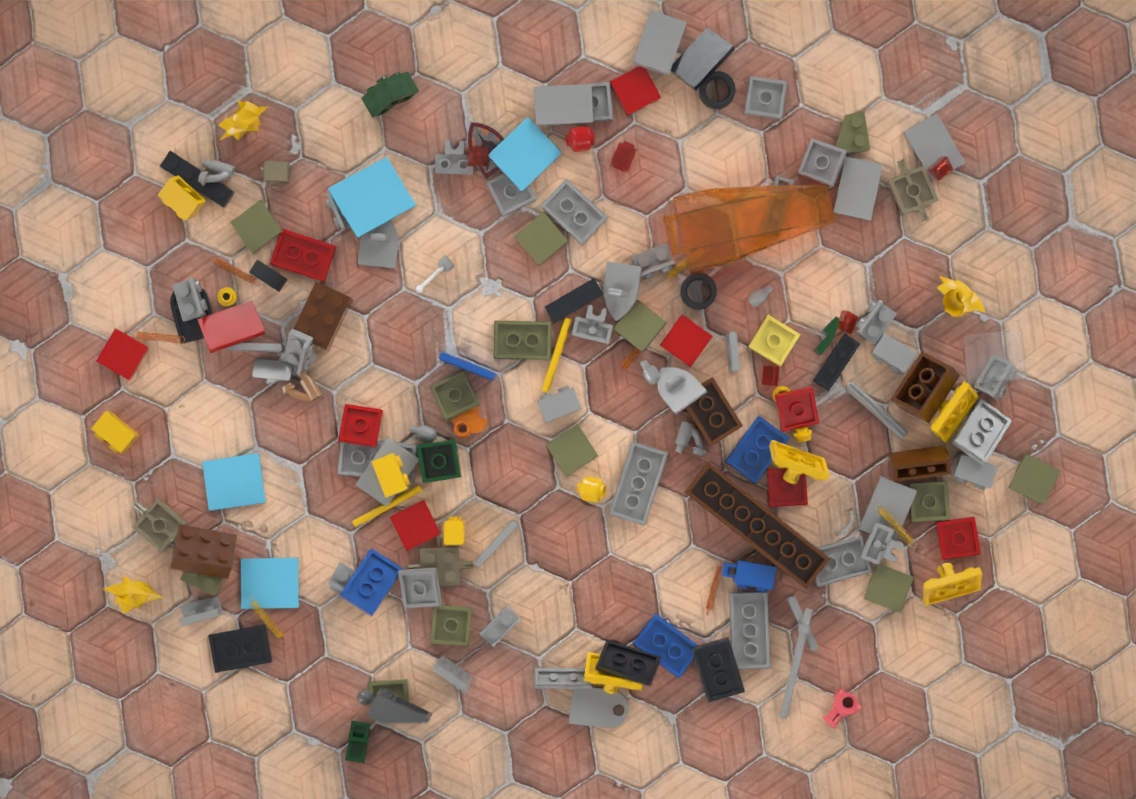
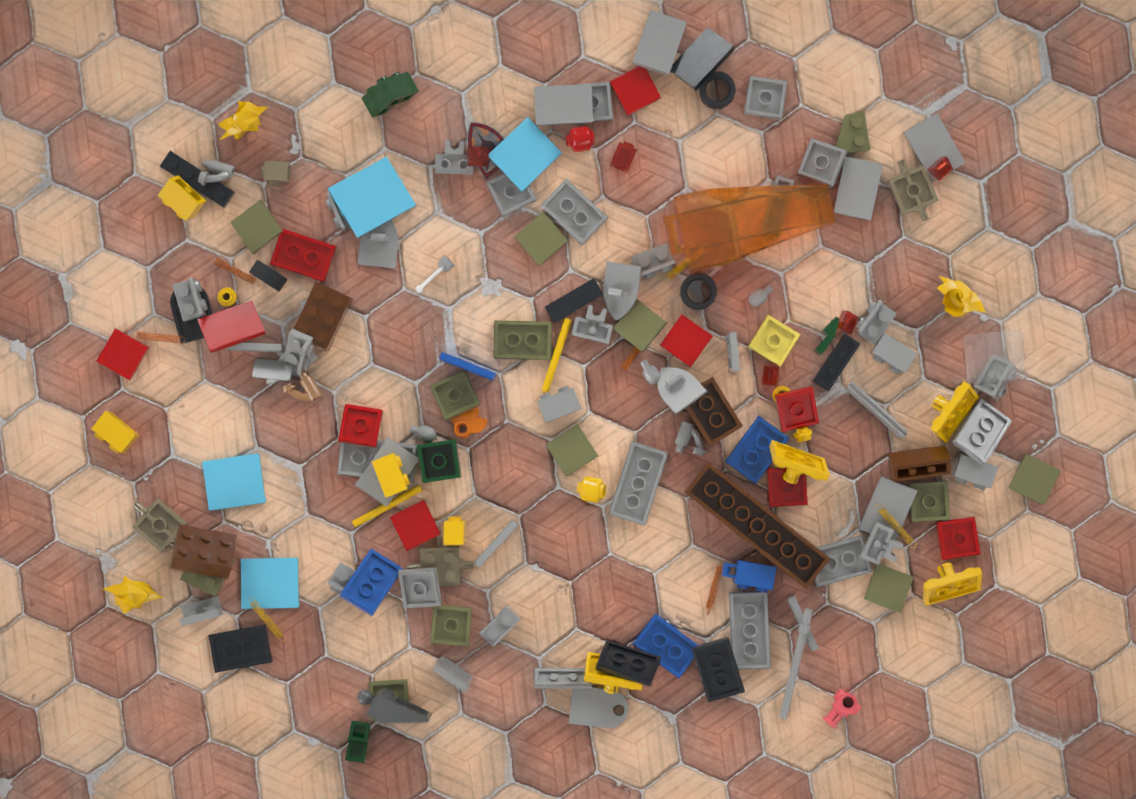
(925, 387): reddish brown brick -> none

